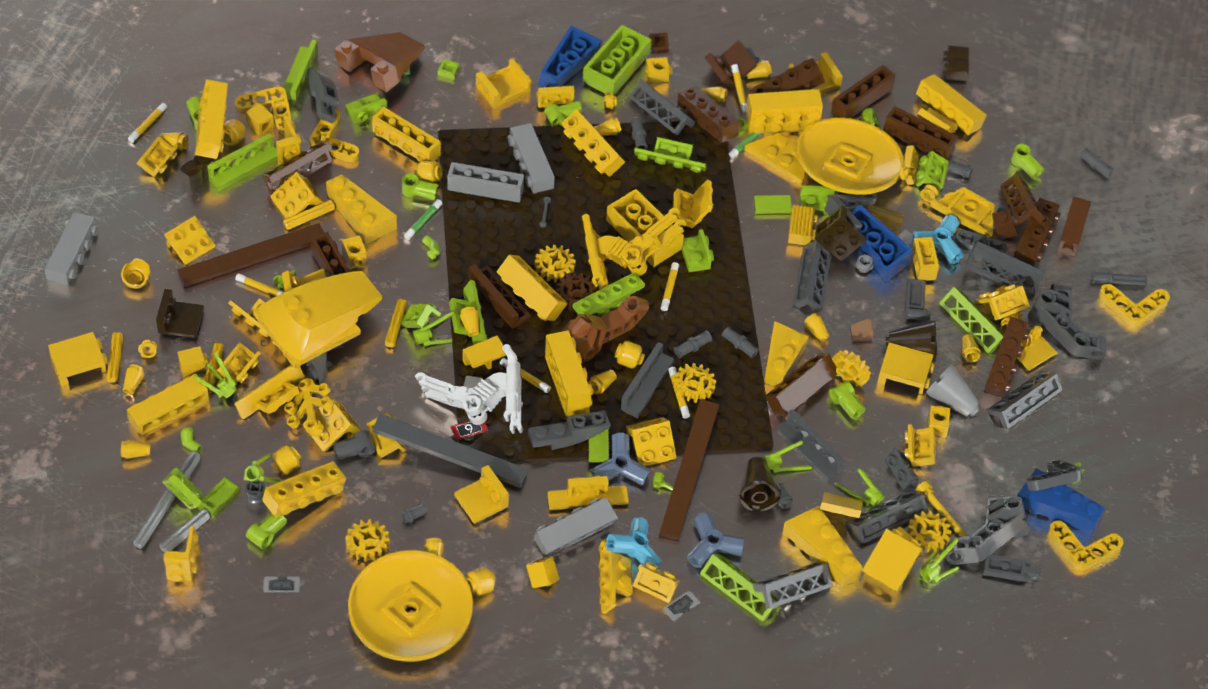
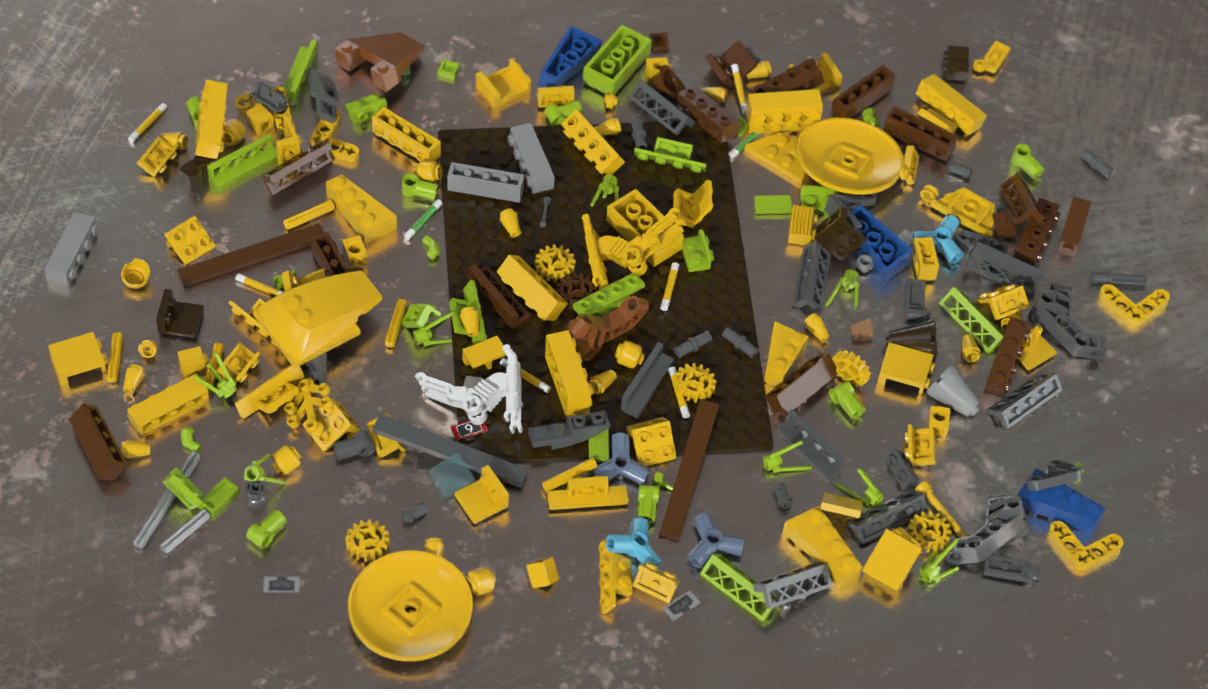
(98, 442): none -> reddish brown brick
(182, 565): yellow bracket -> none
(276, 101): none -> dark grey hinge
(295, 195): yellow bracket -> none
(304, 489): yellow brick -> none
(451, 475): none -> clear light blue piece
(510, 222): none -> yellow cone
(571, 473): none -> yellow axle
(575, 527): light grey brick -> none
(608, 186): none -> lime plant
(647, 501): none -> lime piece
(667, 82): none -> reddish brown piece
(758, 486): dark brown cone -> none
(849, 281): none -> lime plant
(891, 219): clear yellow panel -> none
(932, 170): lime bracket -> none
(993, 58): none -> yellow hinge

